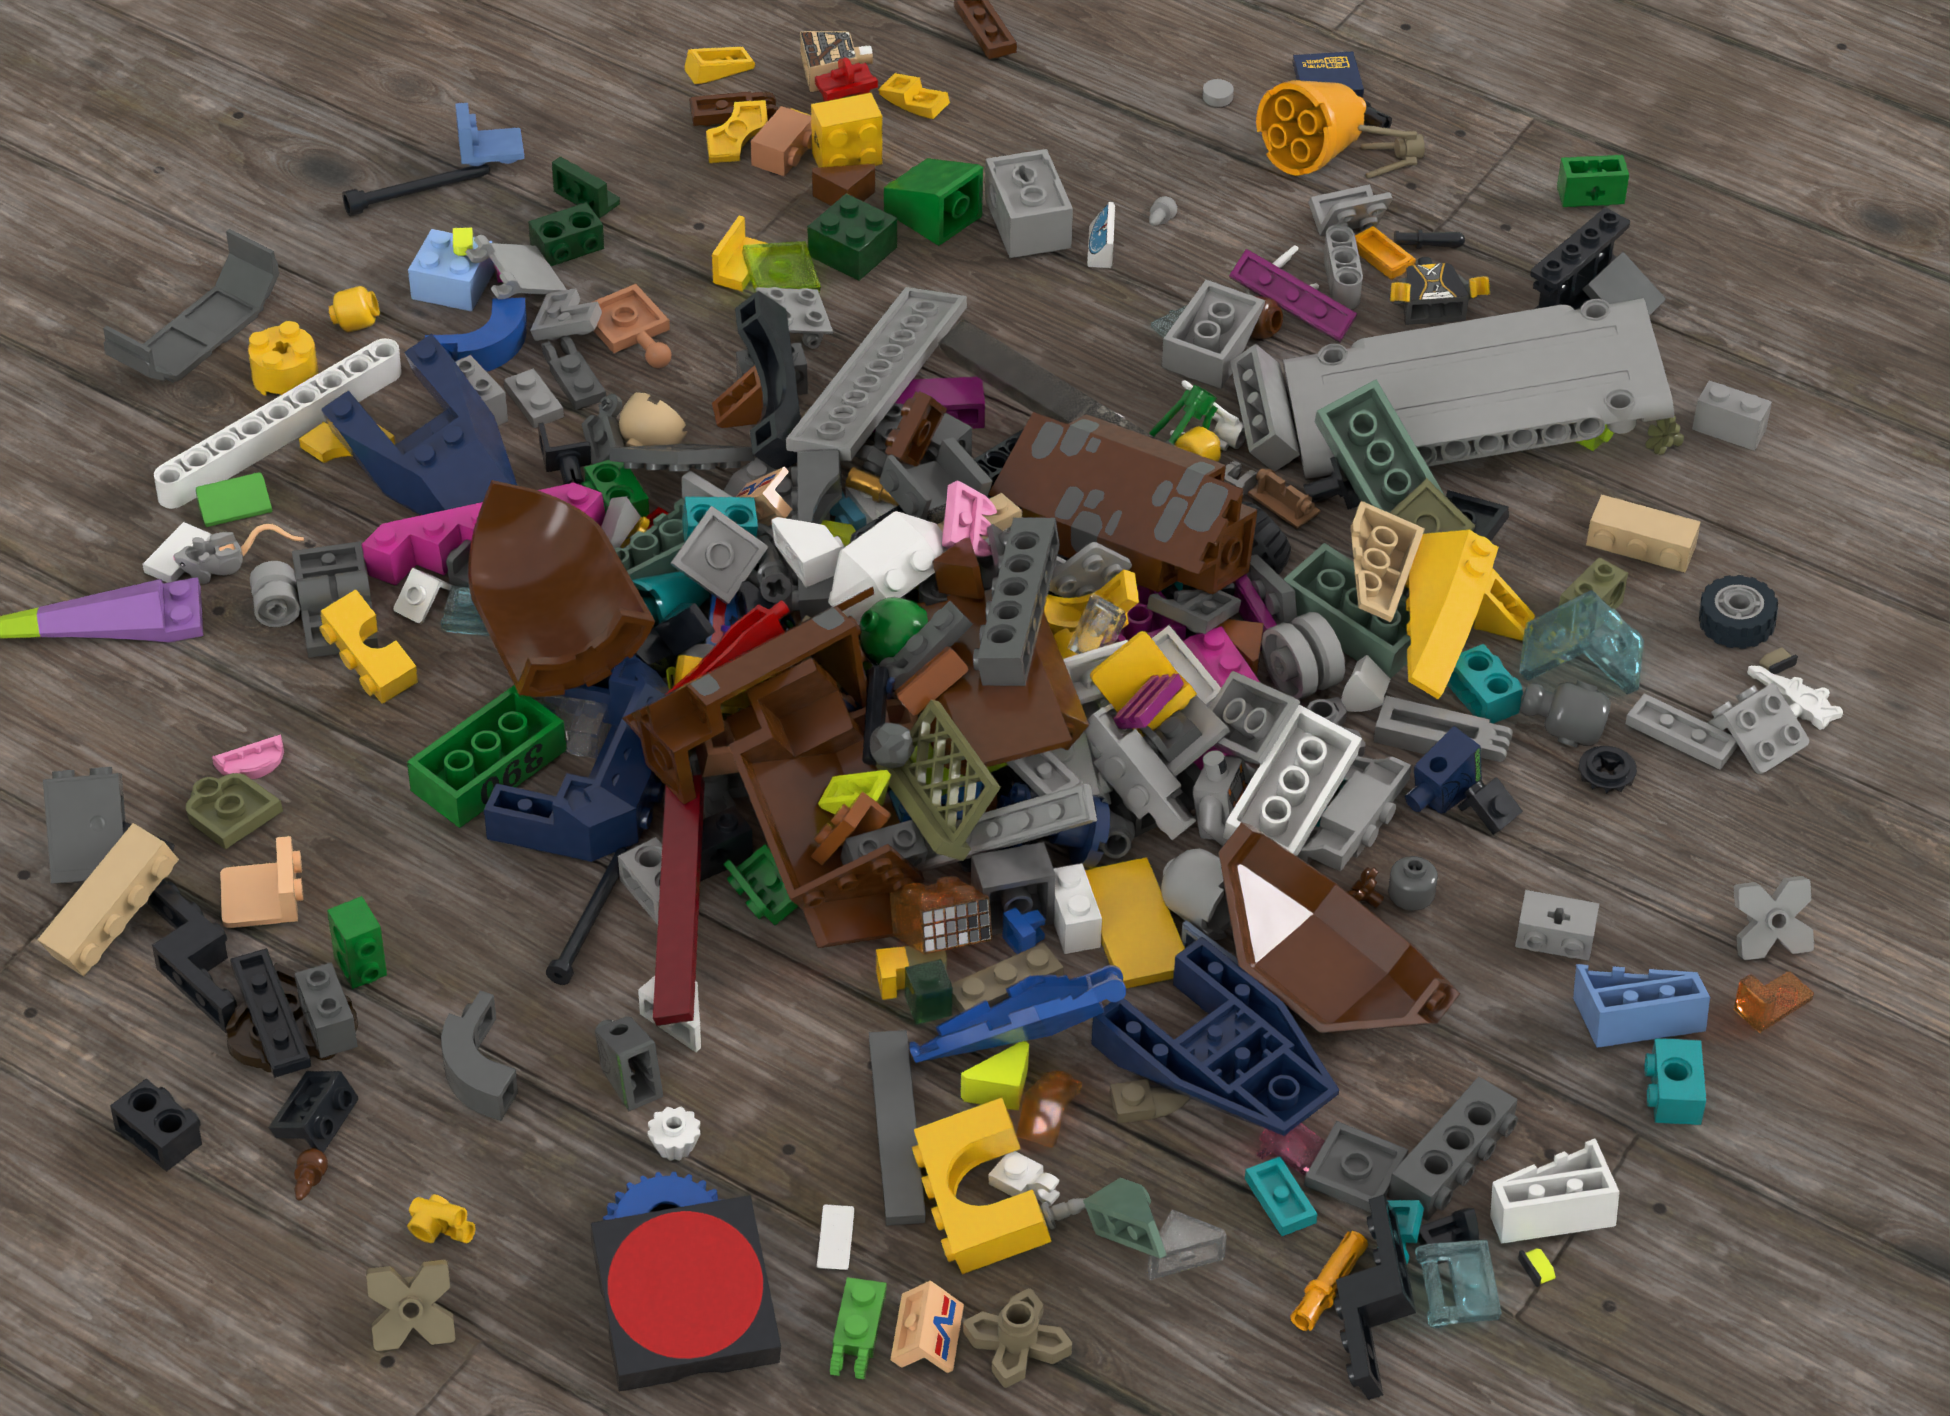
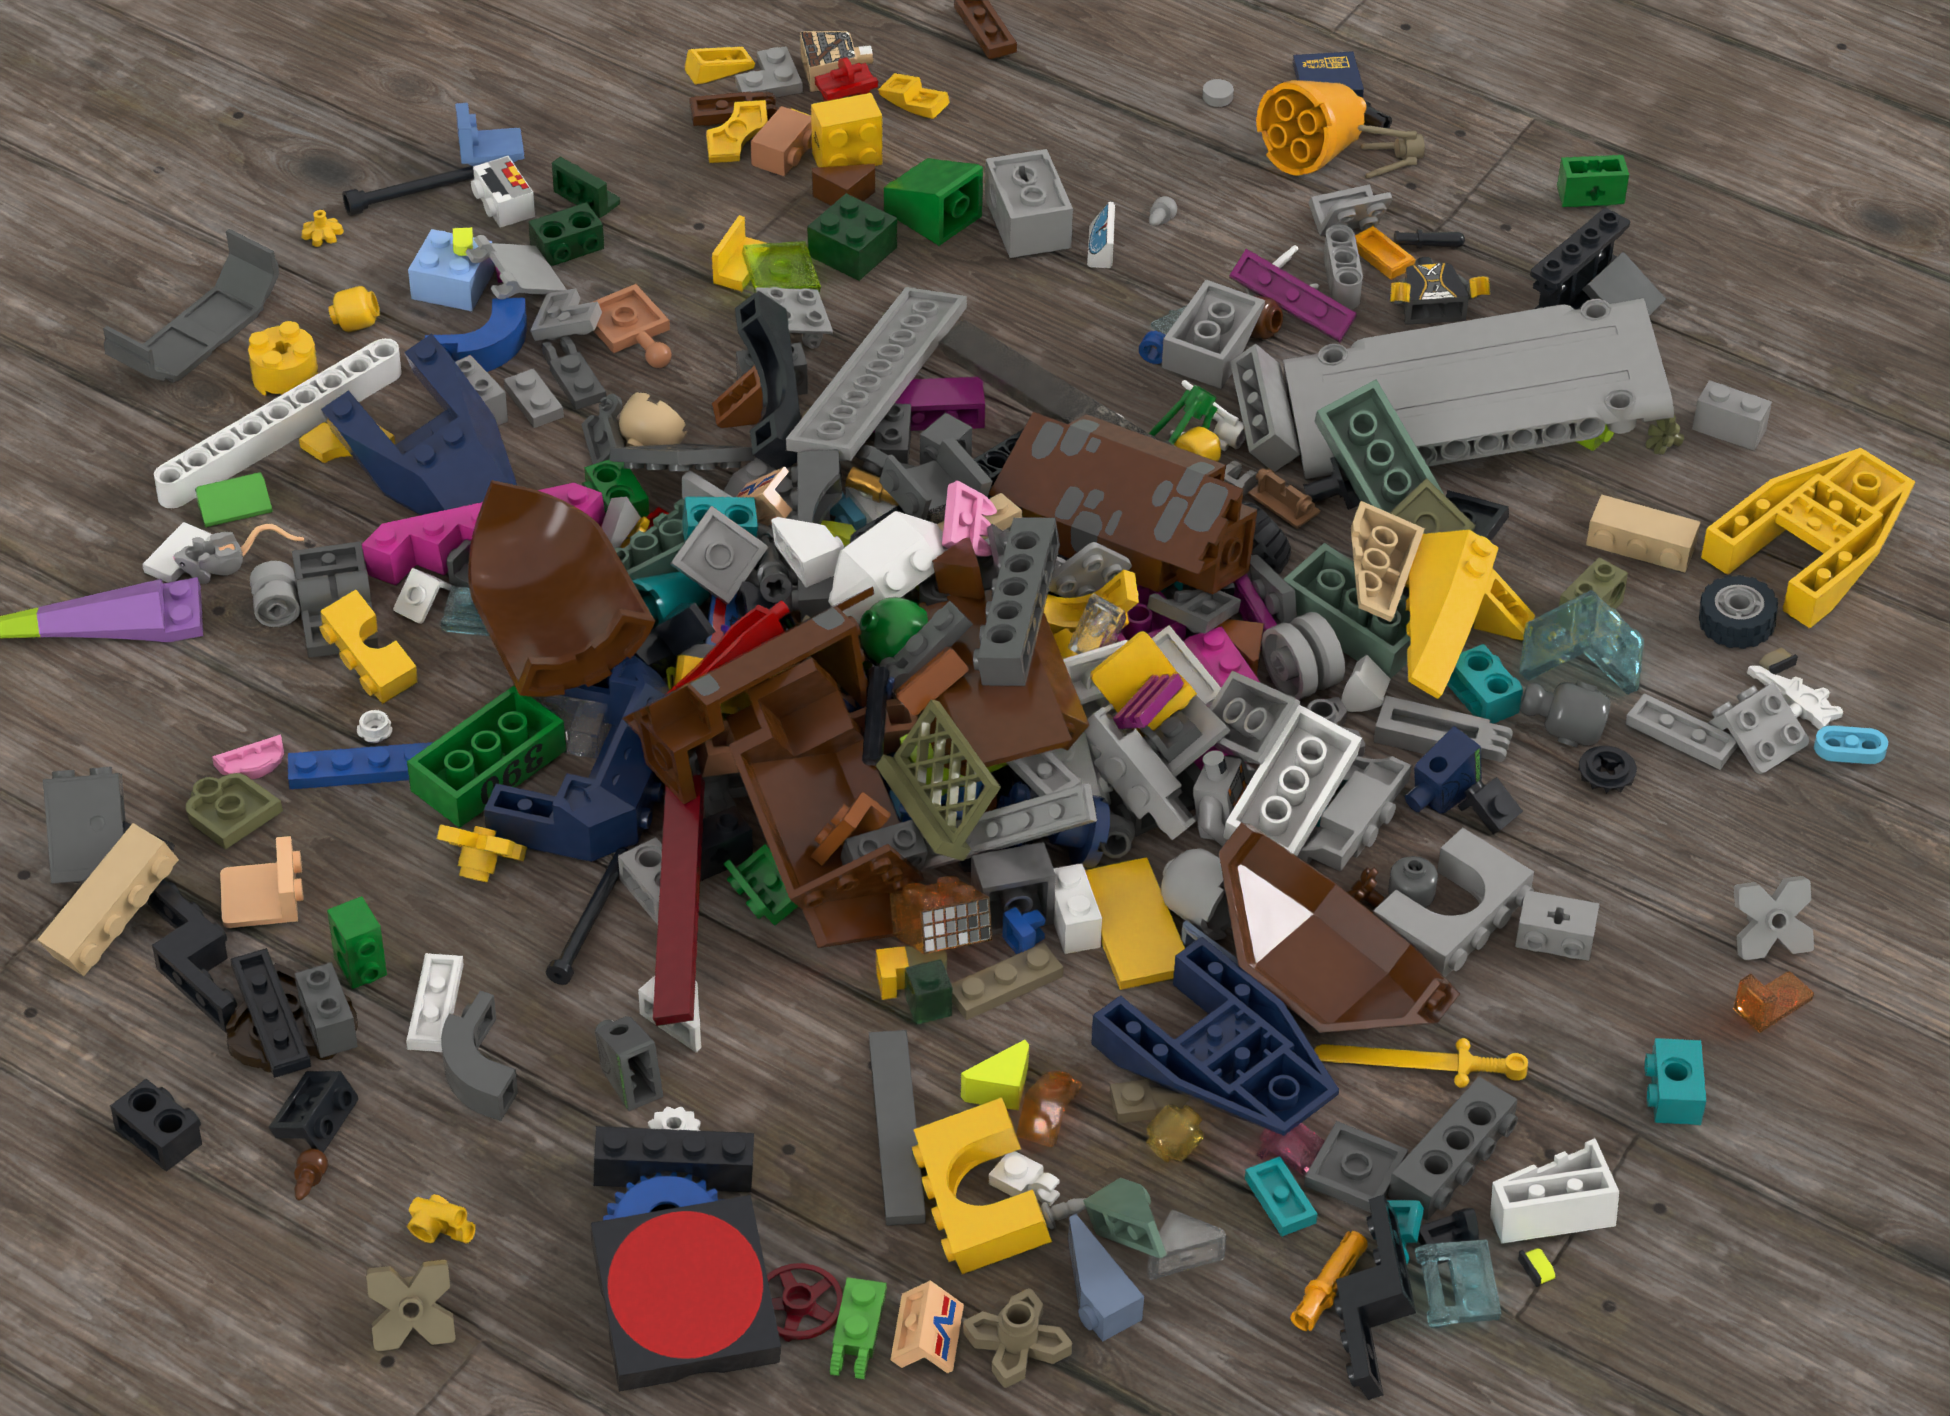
(321, 229): none -> yellow plant
(351, 765): none -> blue plate
(374, 726): none -> white plate
(434, 1001): none -> white tile
(480, 850): none -> yellow plant
(503, 191): none -> brick
(565, 457): black bracket -> none
(713, 1156): none -> black arch
(776, 75): none -> light grey plate
(800, 1300): none -> dark red wheel
(835, 1237): white sticker -> none
(846, 788): neon yellow slope -> none
(891, 745): dark grey rock -> none
(916, 429): reddish brown plate -> none
(1034, 1010): blue windscreen -> none
(1104, 1292): none -> sand blue slope
(1146, 348): none -> blue bush
(1174, 1132): none -> clear yellow head
(1481, 870): none -> light grey arch
(1513, 1066): none -> yellow sword
(1640, 1006): medium blue wedge -> none
(1834, 506): none -> yellow wedge
(1851, 744): none -> medium azure plate

